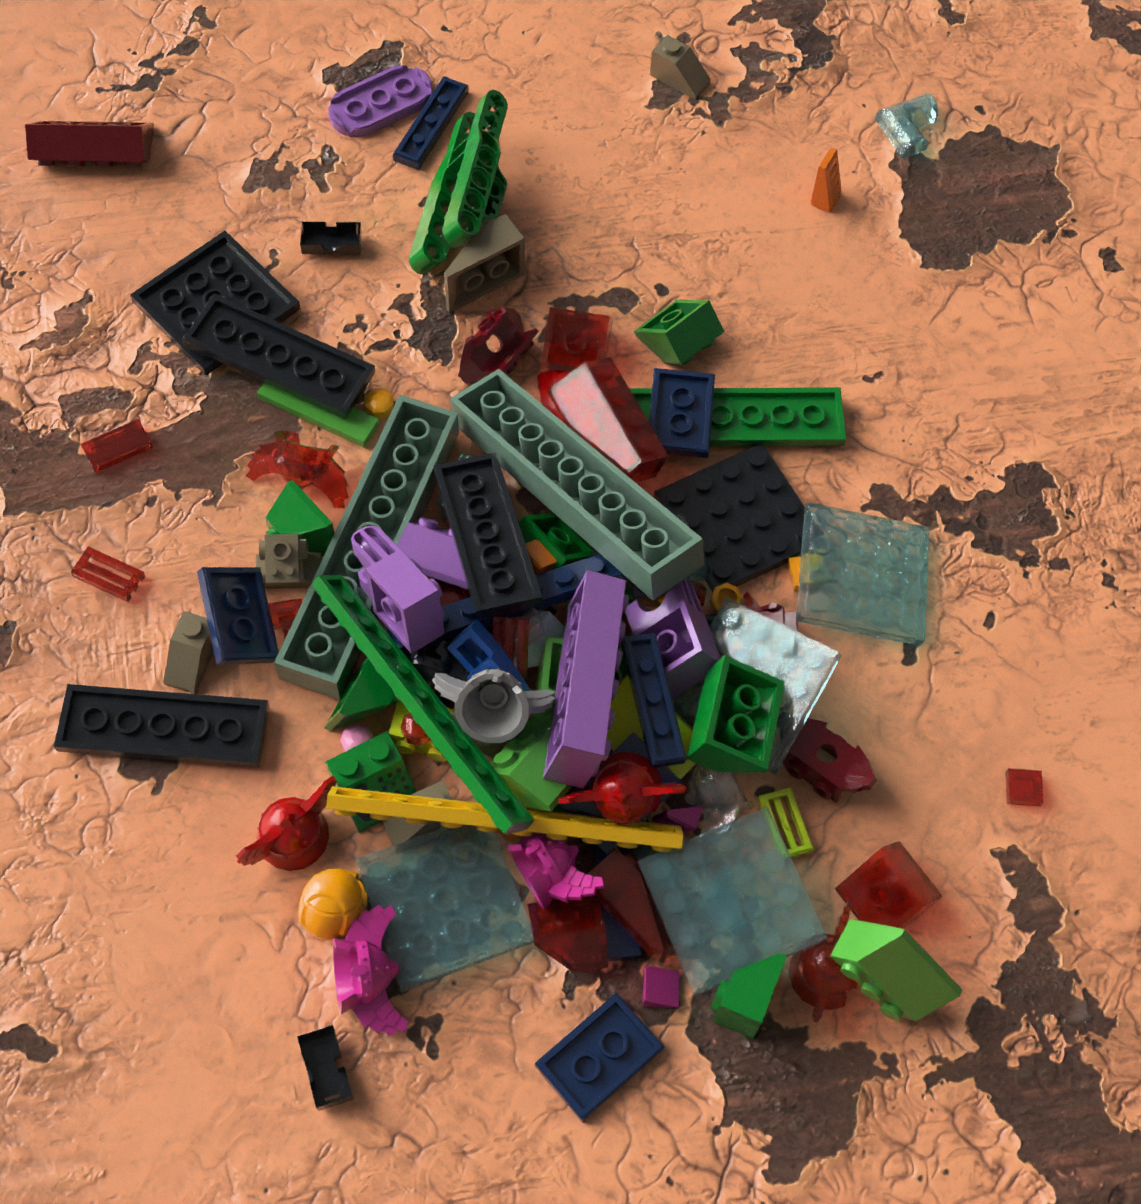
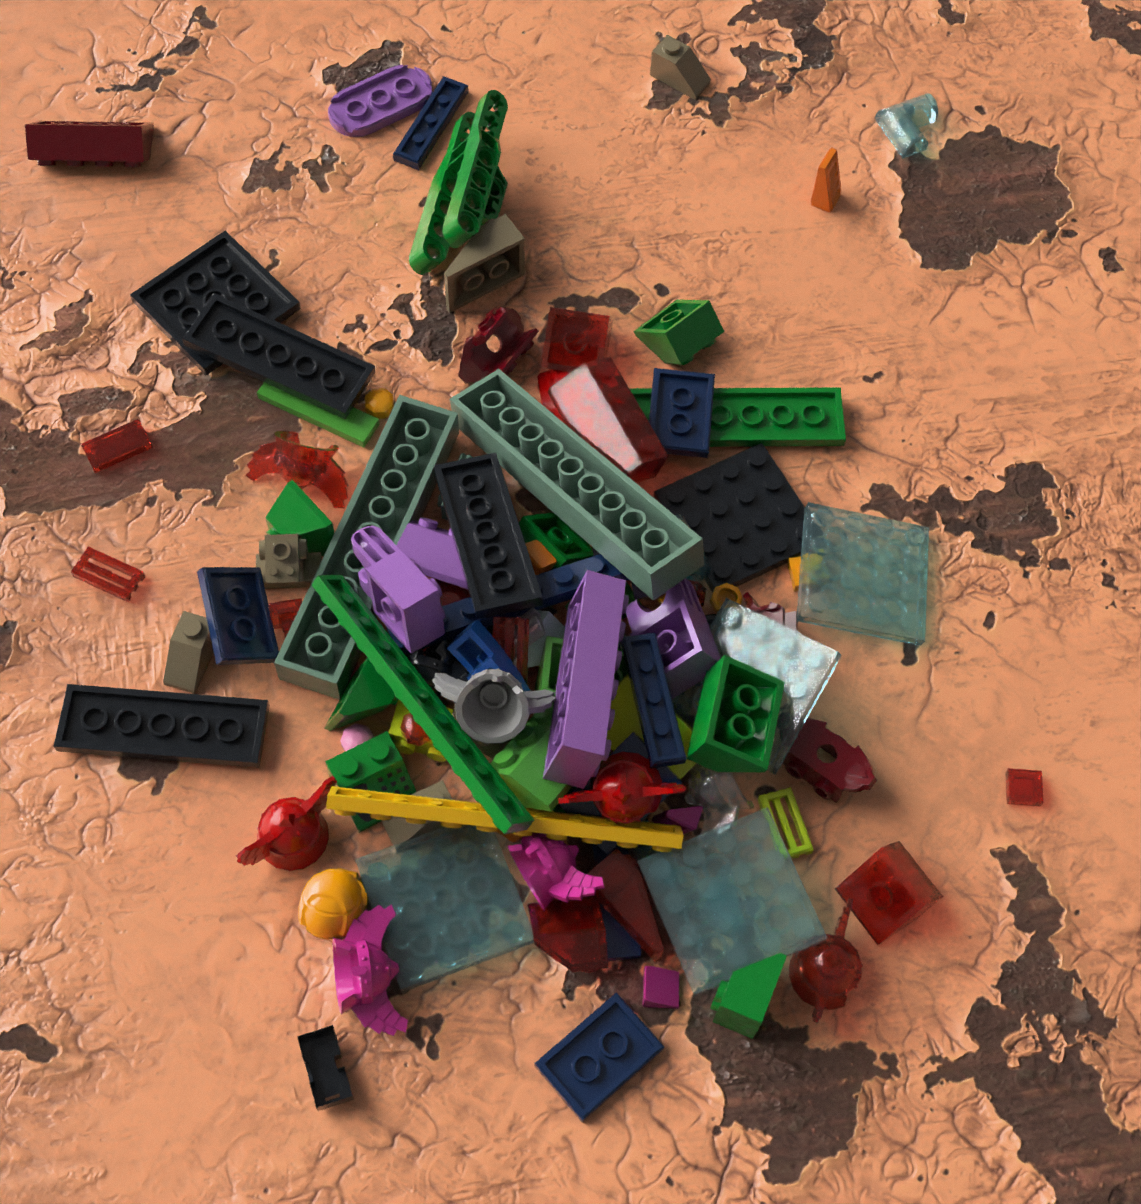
(329, 240): black piece -> none
(893, 970): bright green slope -> none

